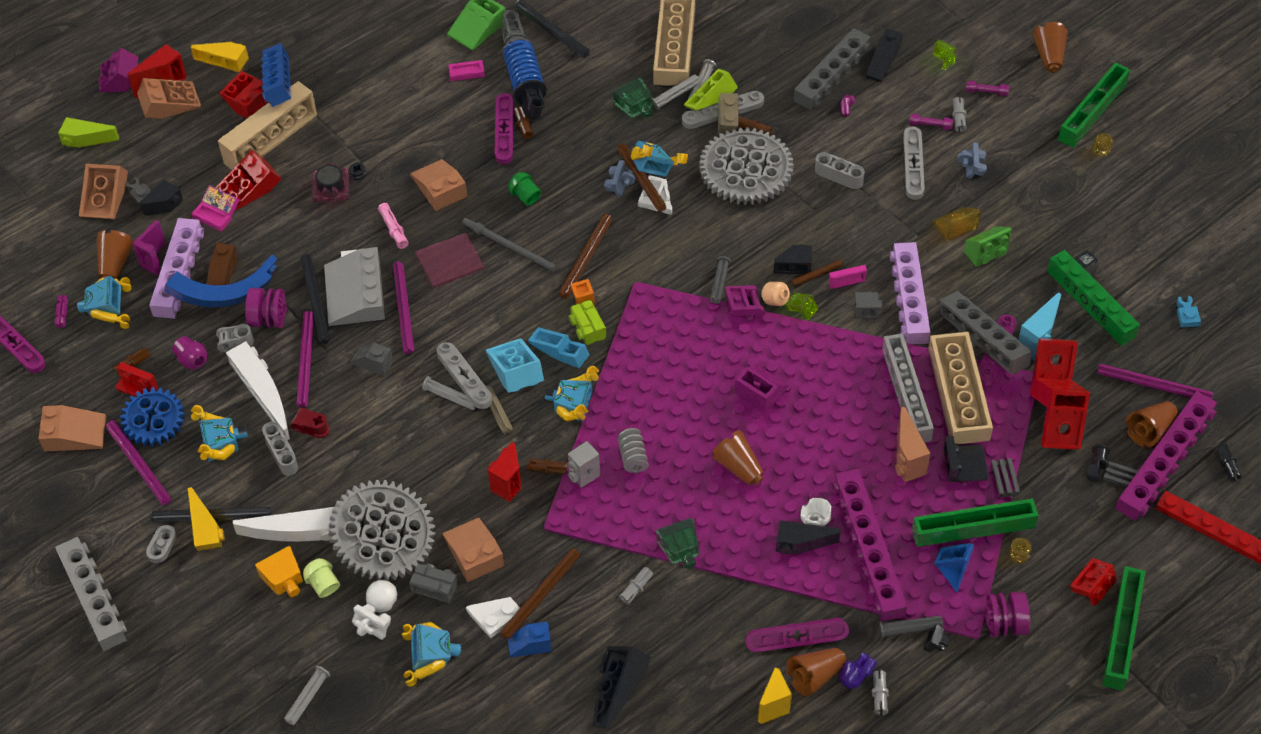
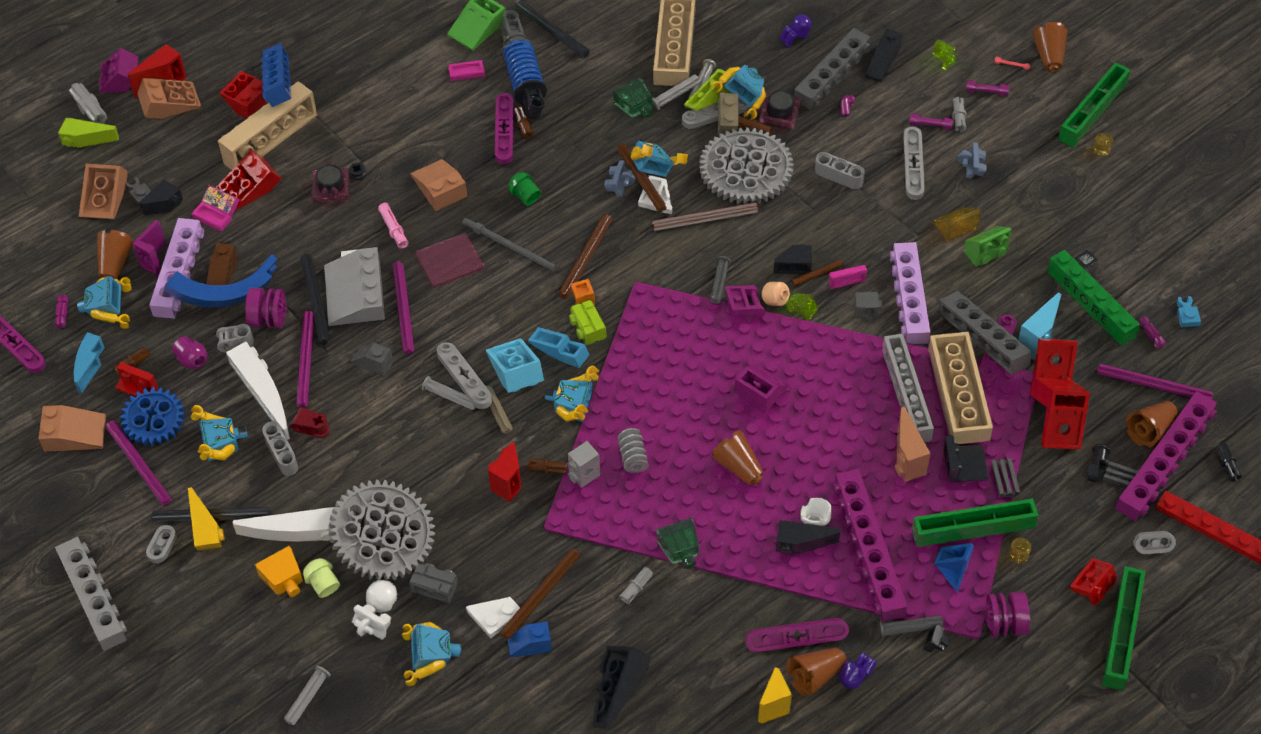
(87, 360): none -> dark azure slope
(88, 103): none -> light grey piece
(225, 55): yellow slope -> none
(474, 549): nougat slope -> none
(704, 216): none -> reddish brown axle
(746, 84): none -> dark azure torso
(780, 109): none -> piece
(799, 28): none -> dark purple piece
(880, 692): light grey pin -> none
(998, 60): none -> coral hinge
(1151, 332): none -> magenta axle
(1153, 542): none -> light grey plate

